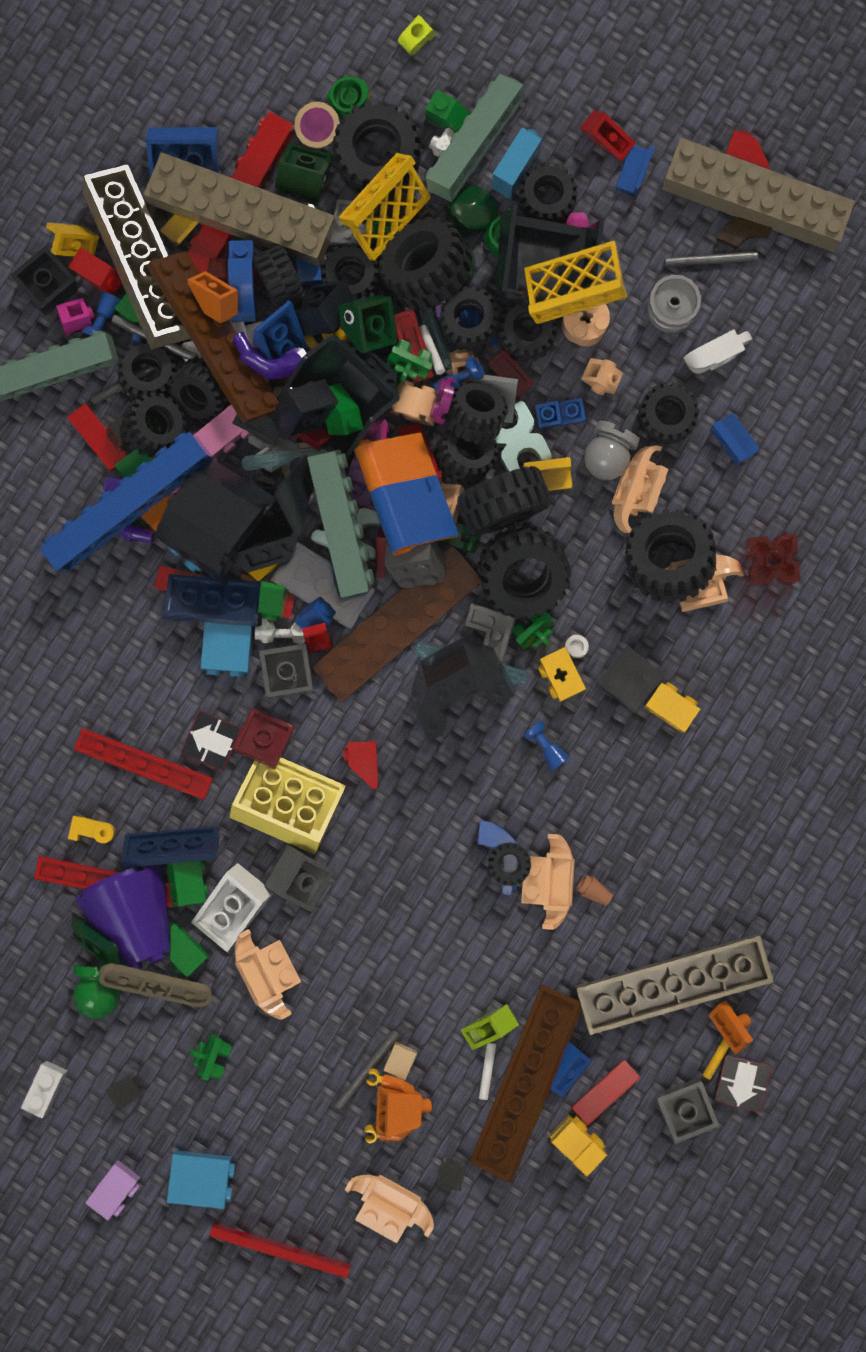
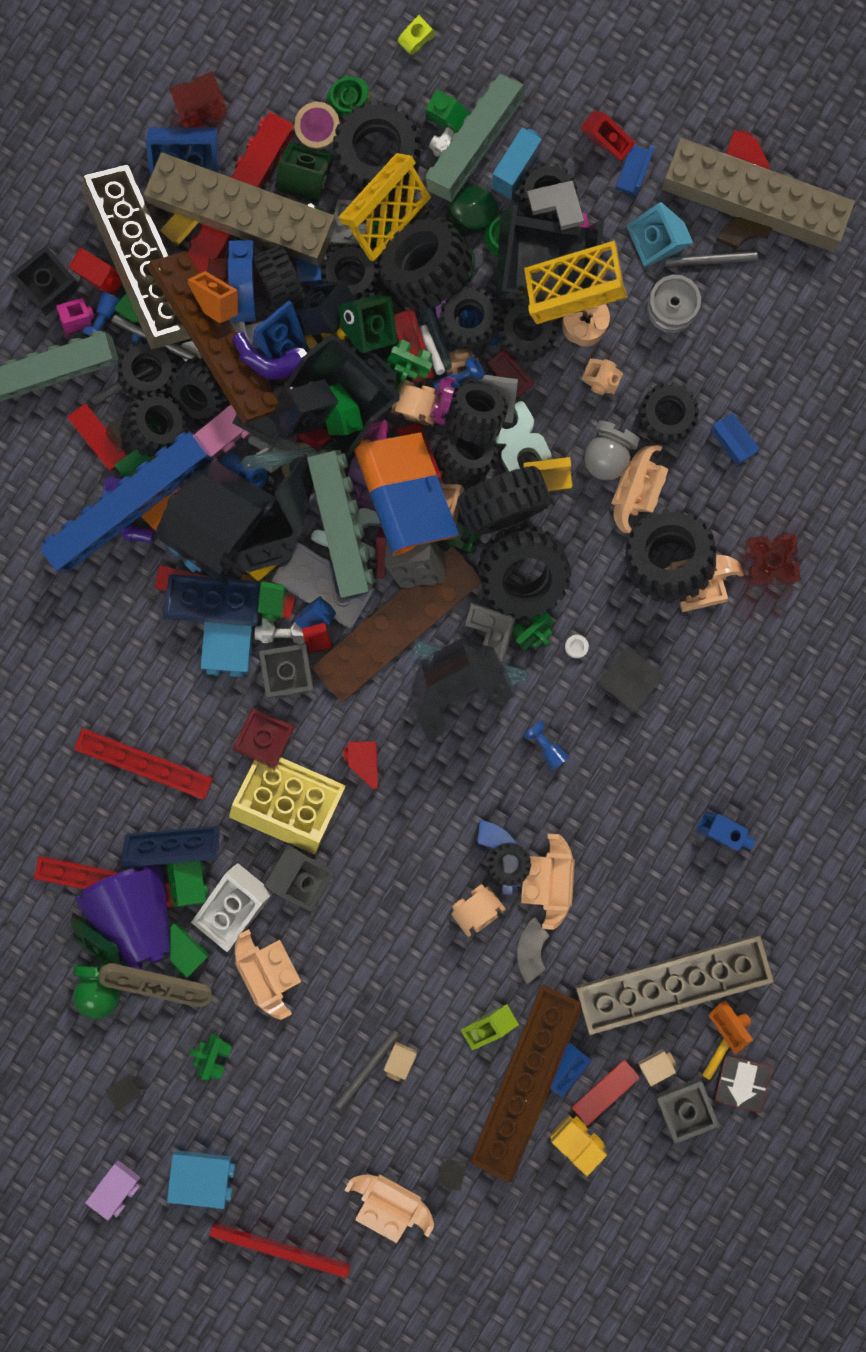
(44, 1089): white brick -> none
(72, 237): yellow panel -> none
(99, 830): yellow leg -> none
(199, 100): none -> clear red brick
(211, 740): tile -> none
(233, 462): none -> blue piece
(397, 1108): orange torso -> none
(477, 910): none -> light nougat brick
(487, 1071): white piece -> none
(529, 950): none -> tile
(557, 197): none -> light grey tile
(561, 413): blue slope -> none
(561, 661): yellow brick -> none
(592, 889): nougat cone -> none
(657, 1066): none -> tan brick
(658, 234): none -> medium azure slope
(672, 707): yellow brick -> none
(717, 352): white piece -> none
(724, 832): none -> blue torso

